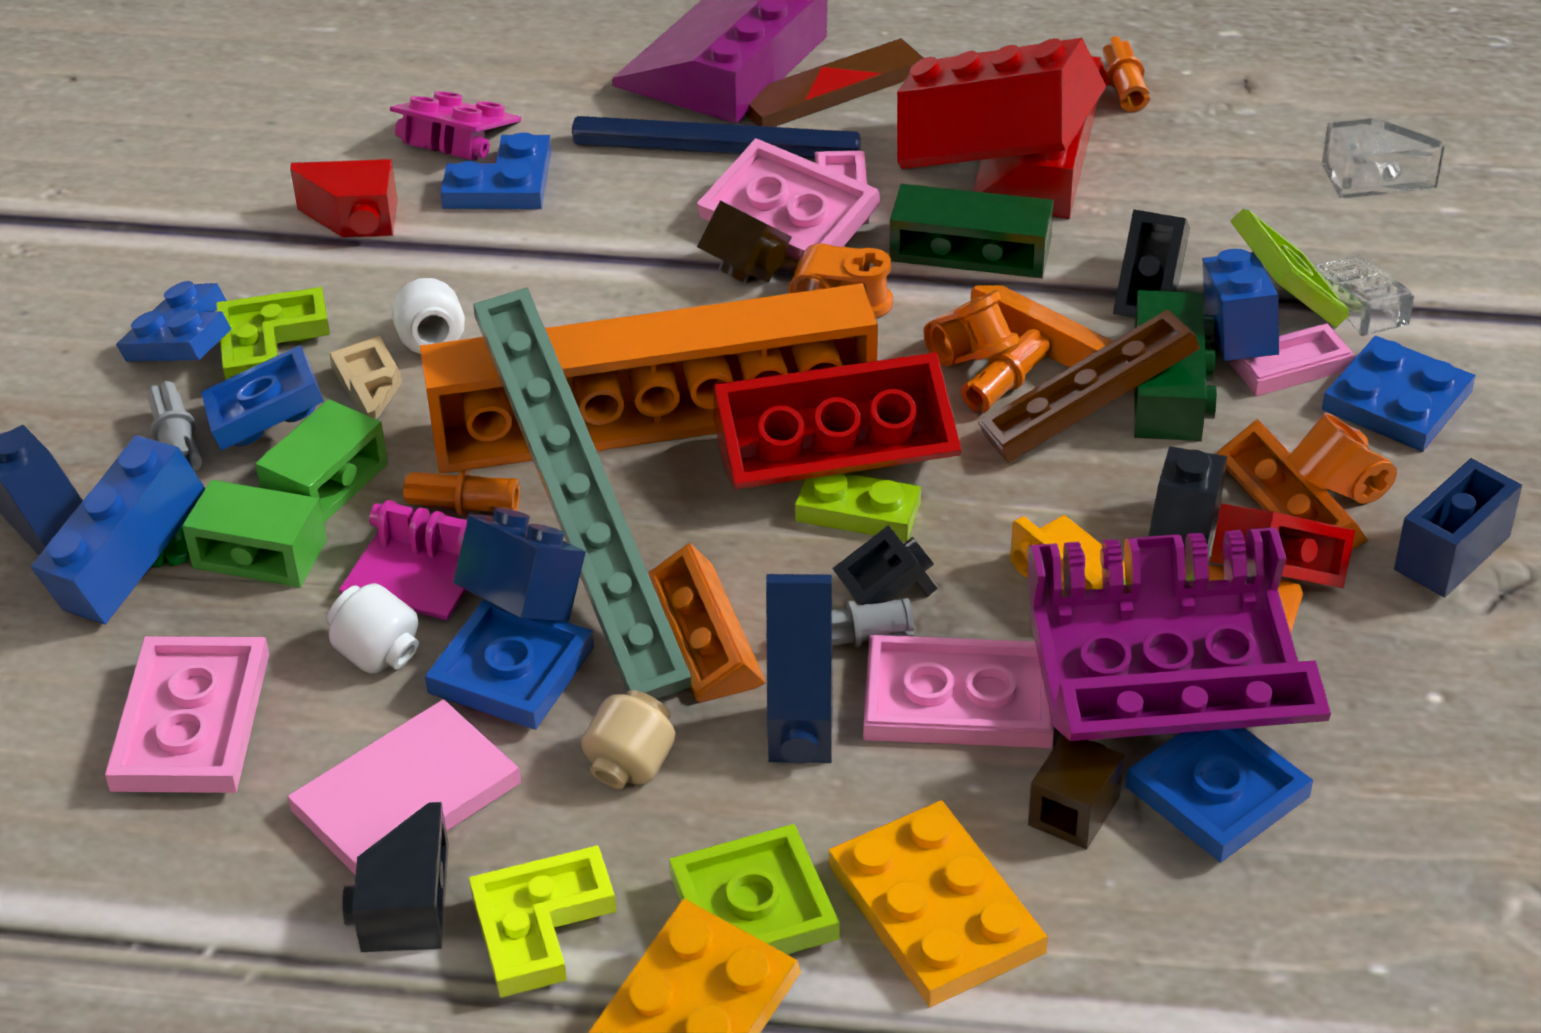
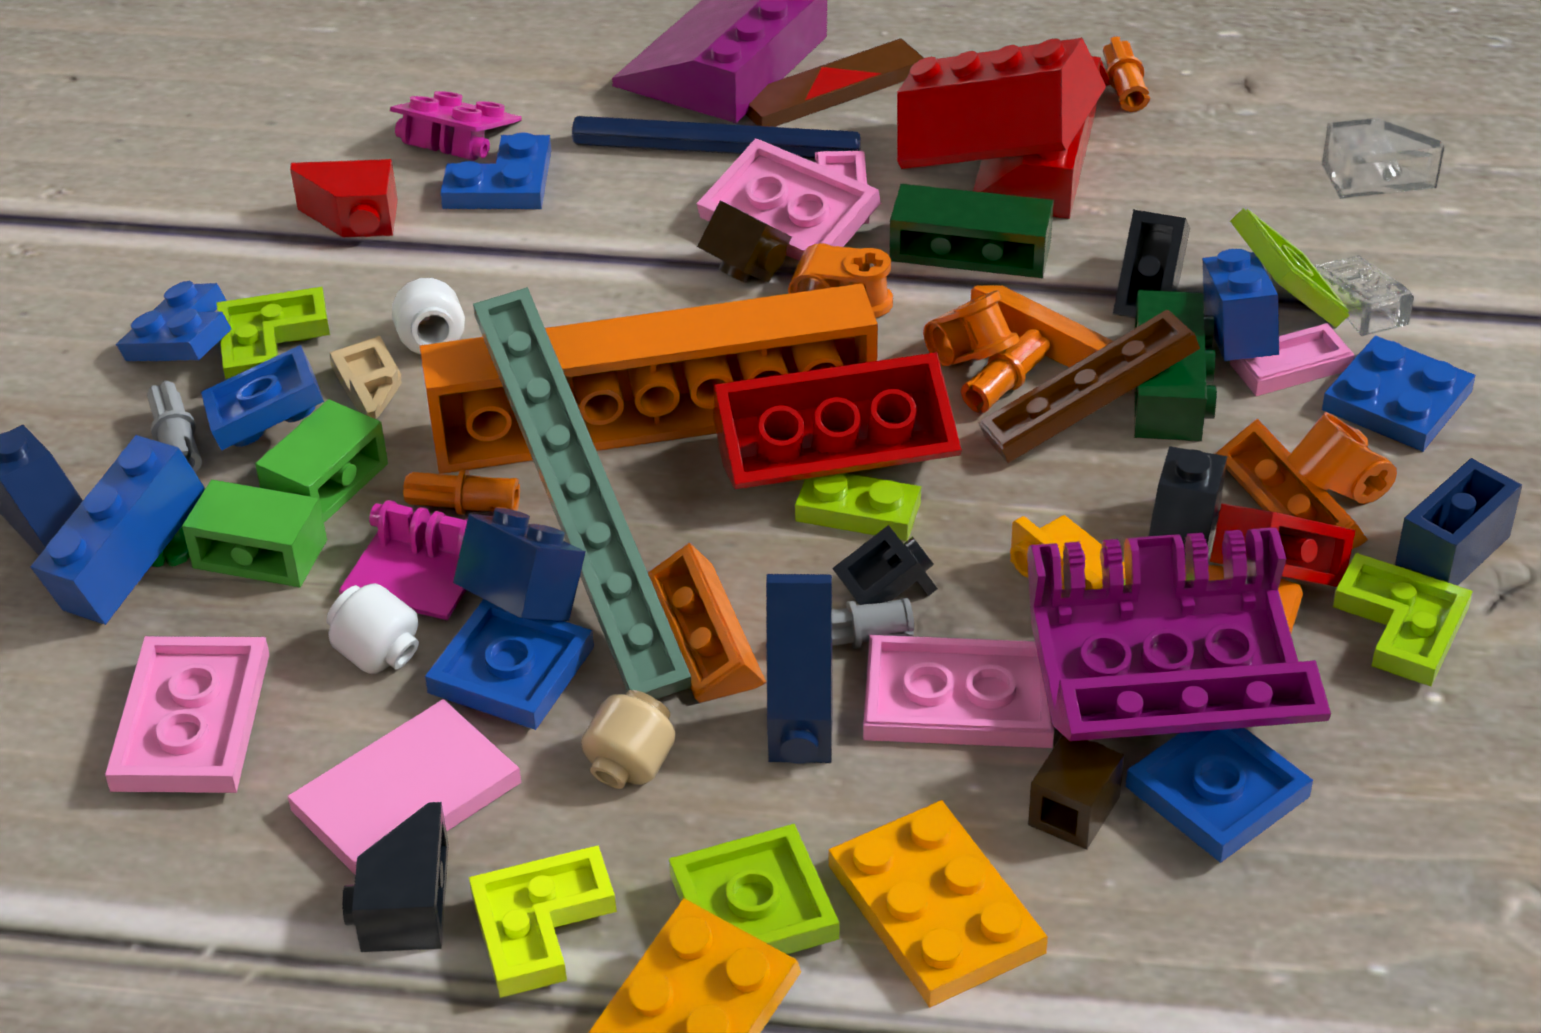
(1418, 613): none -> lime plate

